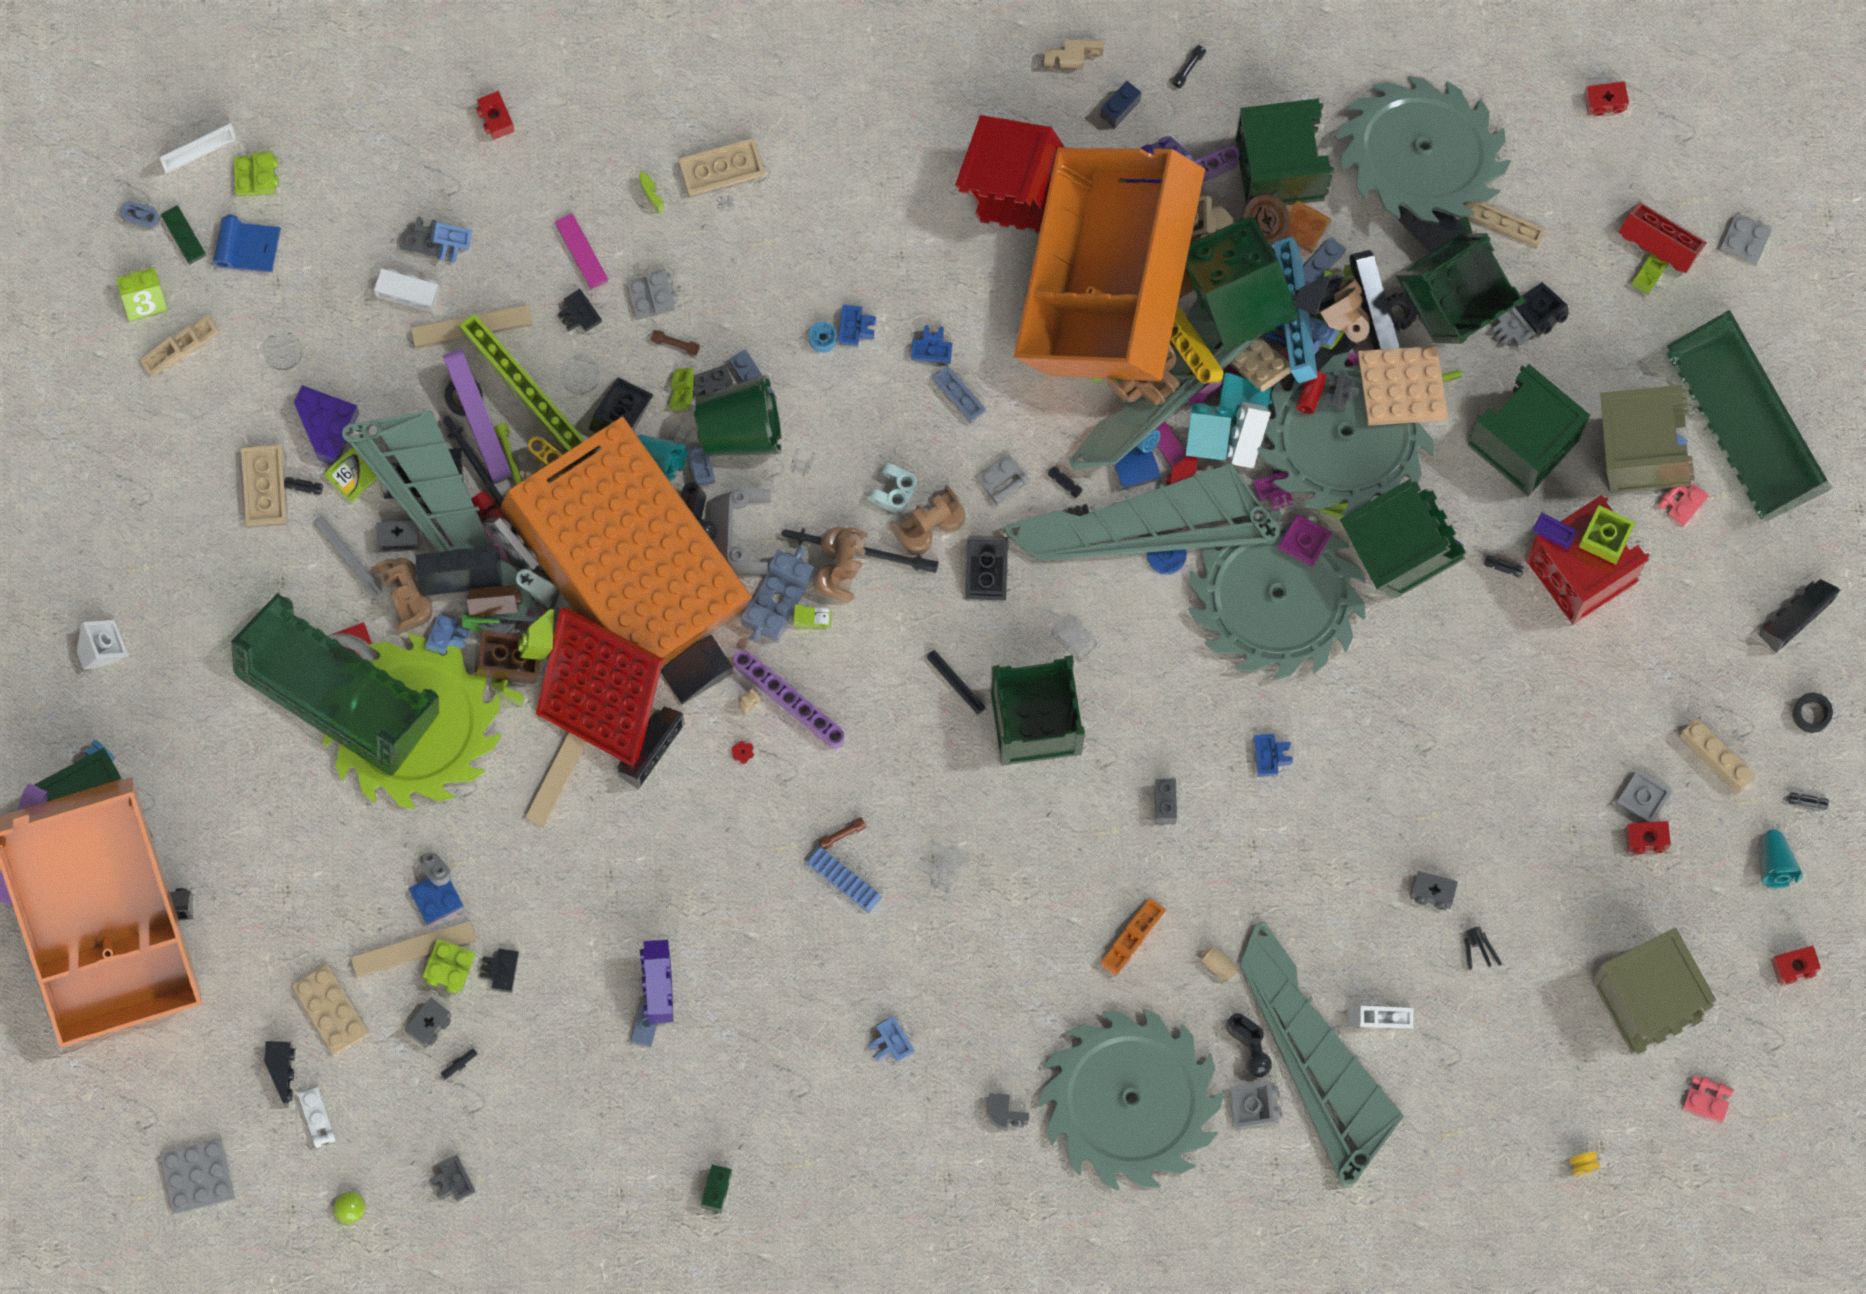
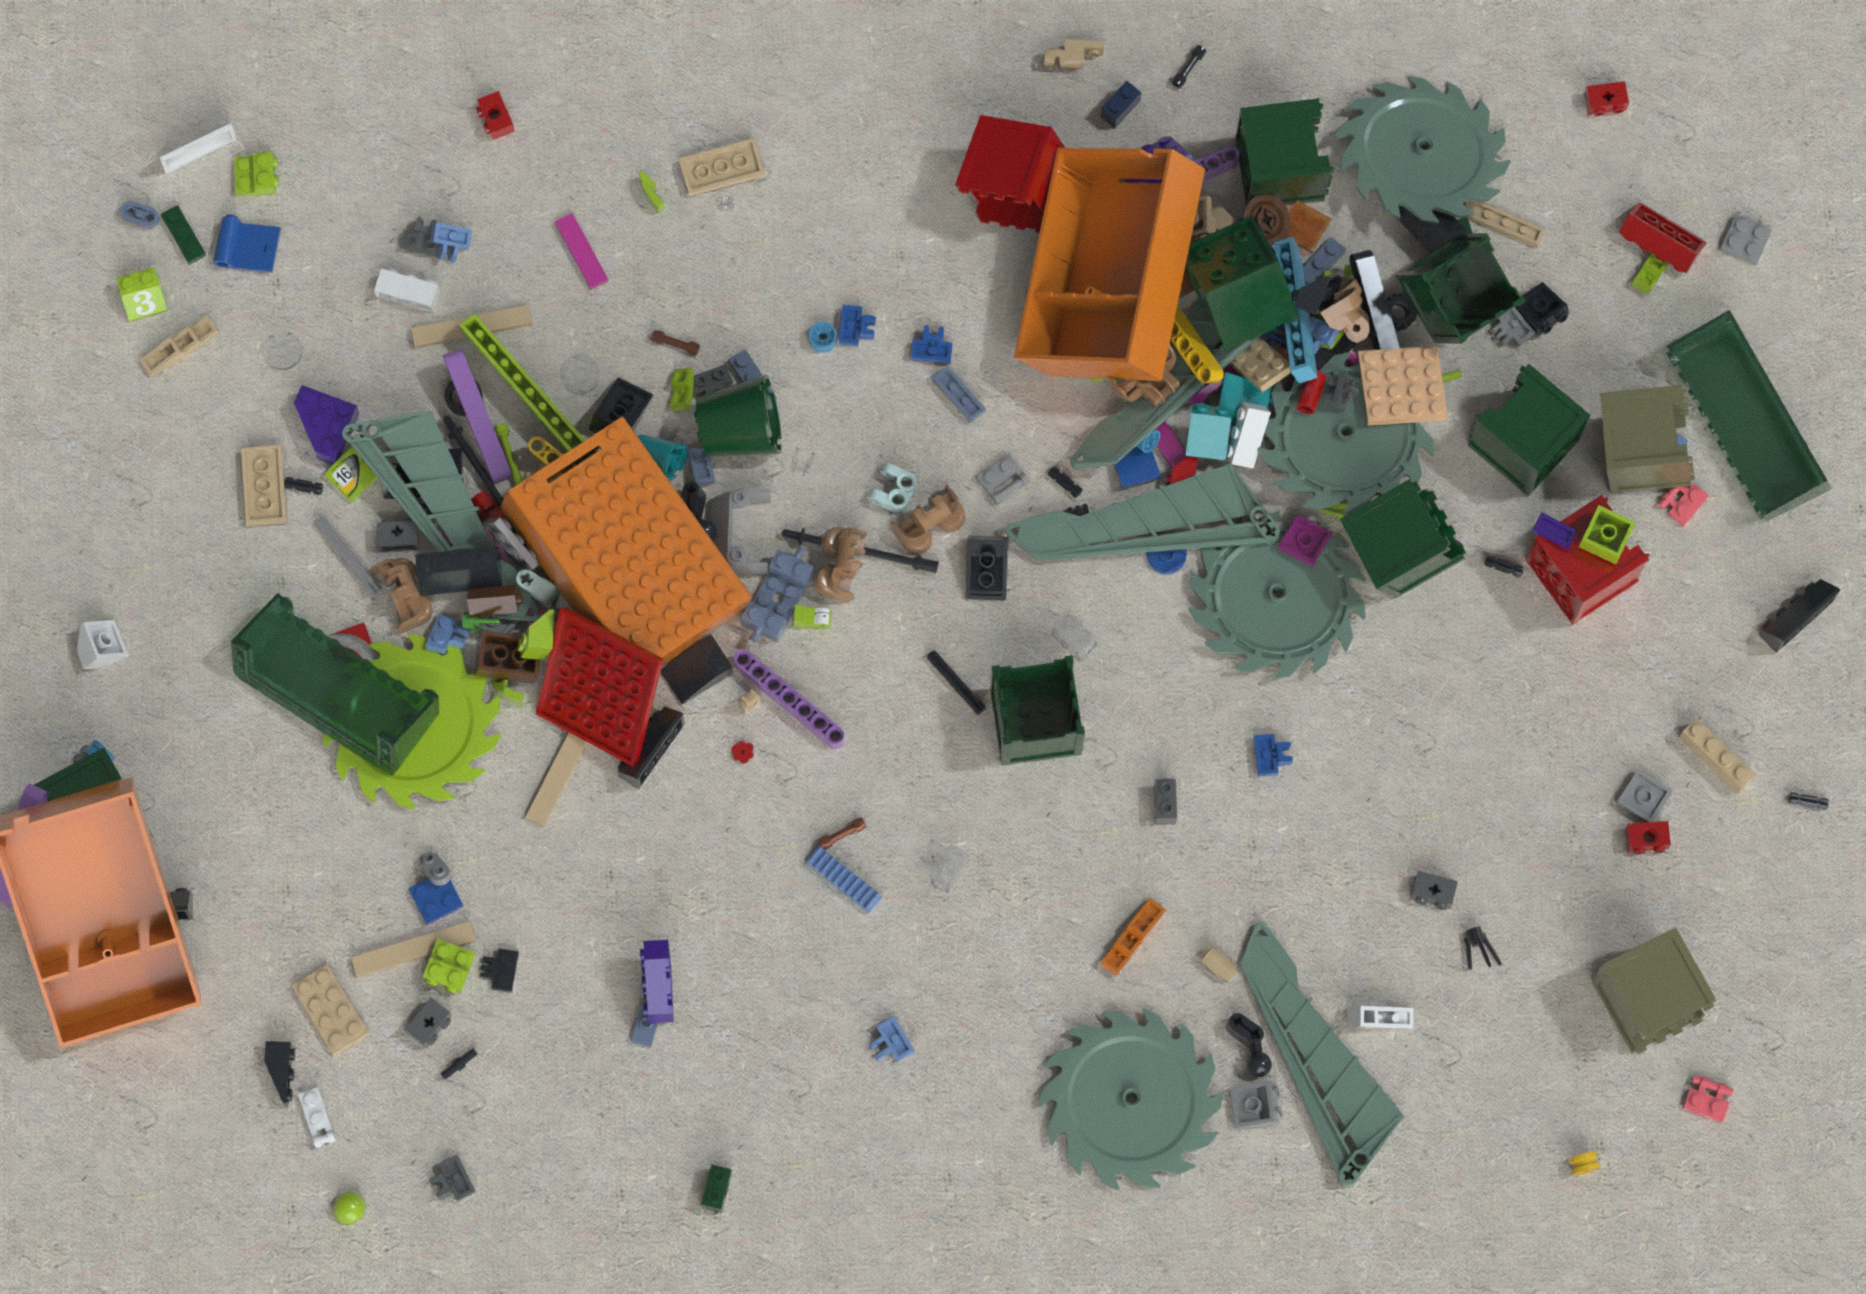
(197, 1176): light grey plate -> none
(579, 312): black hinge -> none
(652, 294): light grey plate -> none
(1000, 1115): dark grey brick -> none
(1267, 490): magenta hinge -> none
(1778, 861): teal cone -> none
(1805, 957): red brick -> none
(1820, 699): black tyre -> none

